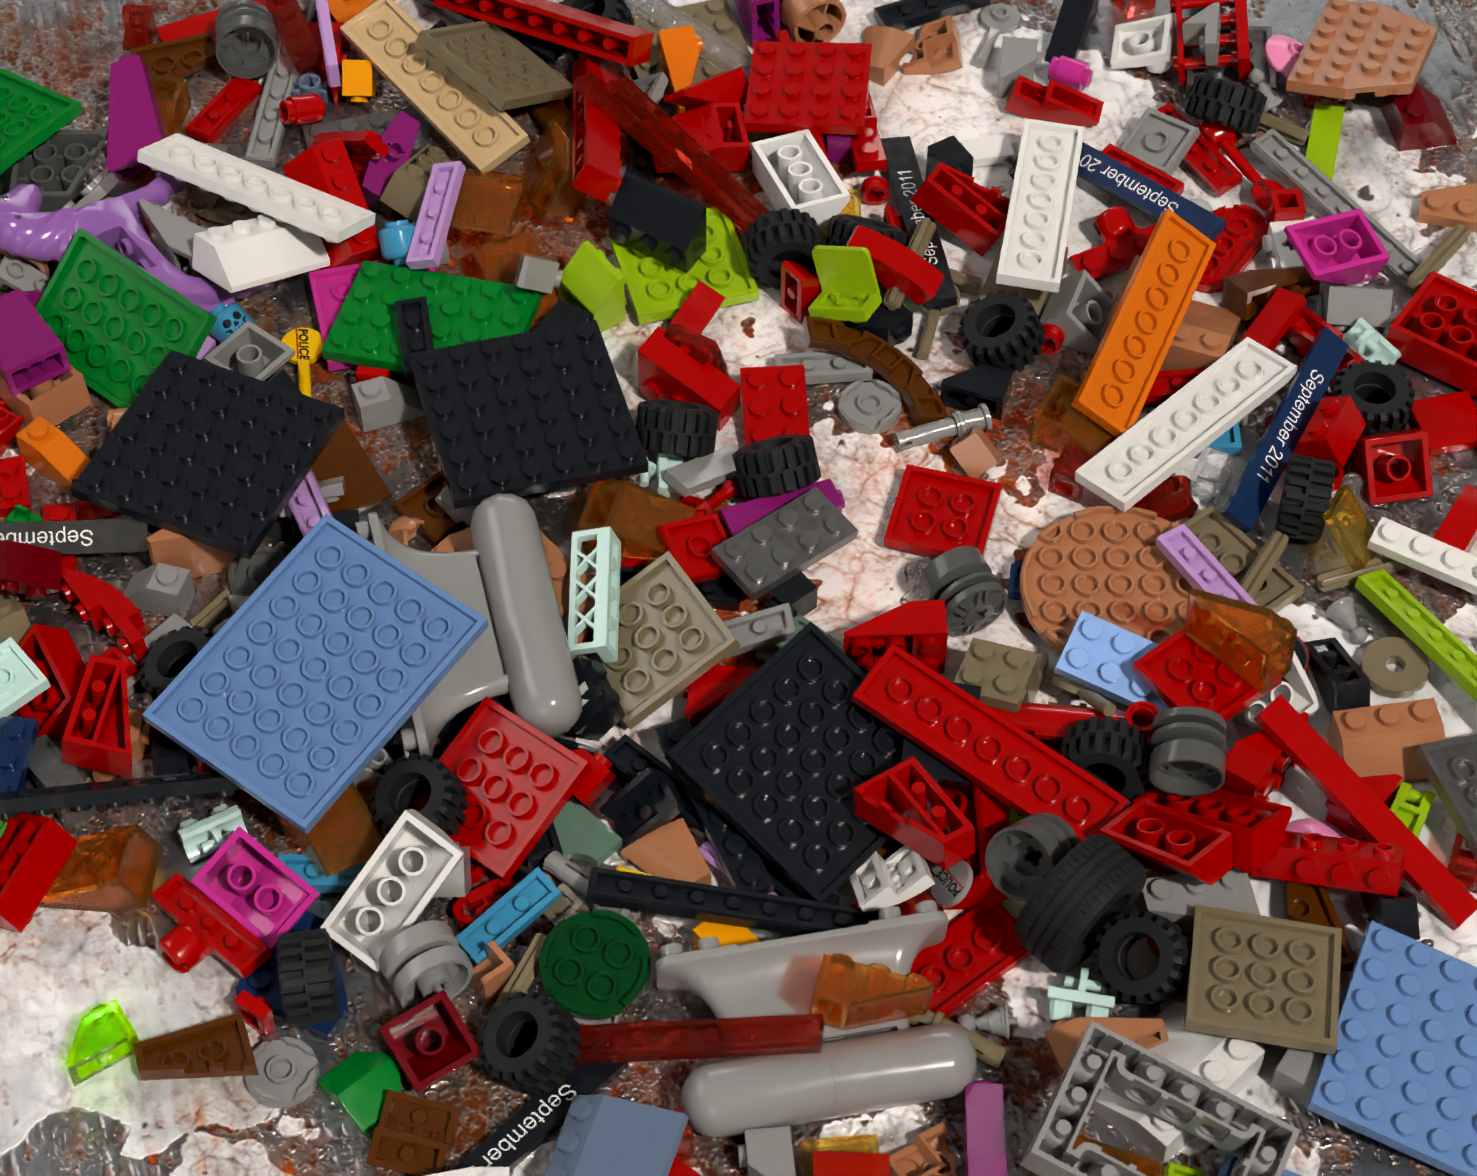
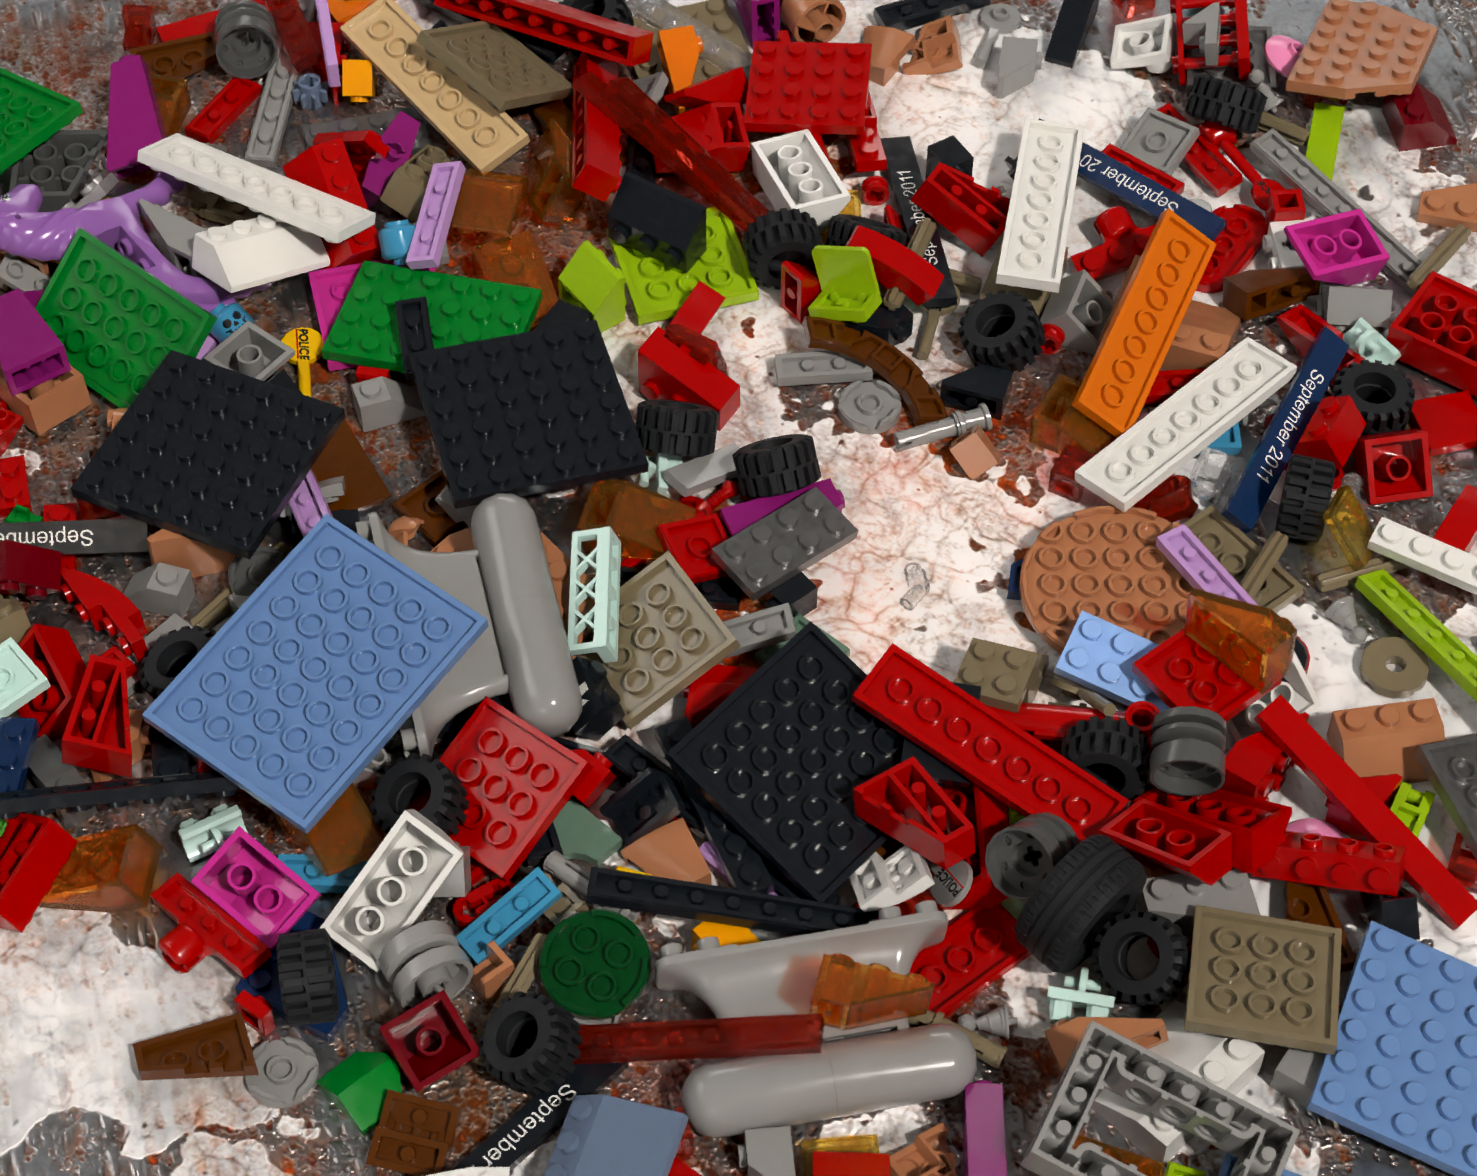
(51, 452): orange slope -> none
(100, 1042): clear neon green slope -> none
(302, 109): red brick -> none
(537, 273): light grey slope -> none
(774, 402): red plate -> none
(837, 147): magenta plate -> none
(913, 627): red slope -> none
(941, 512): red plate -> none
(968, 587): dark grey wheel -> none
(989, 149): white tile -> none
(1053, 103): red slope -> none
(1070, 72): dark pink brick -> none
(1275, 318): red tile -> none
(1337, 676): black slope -> none

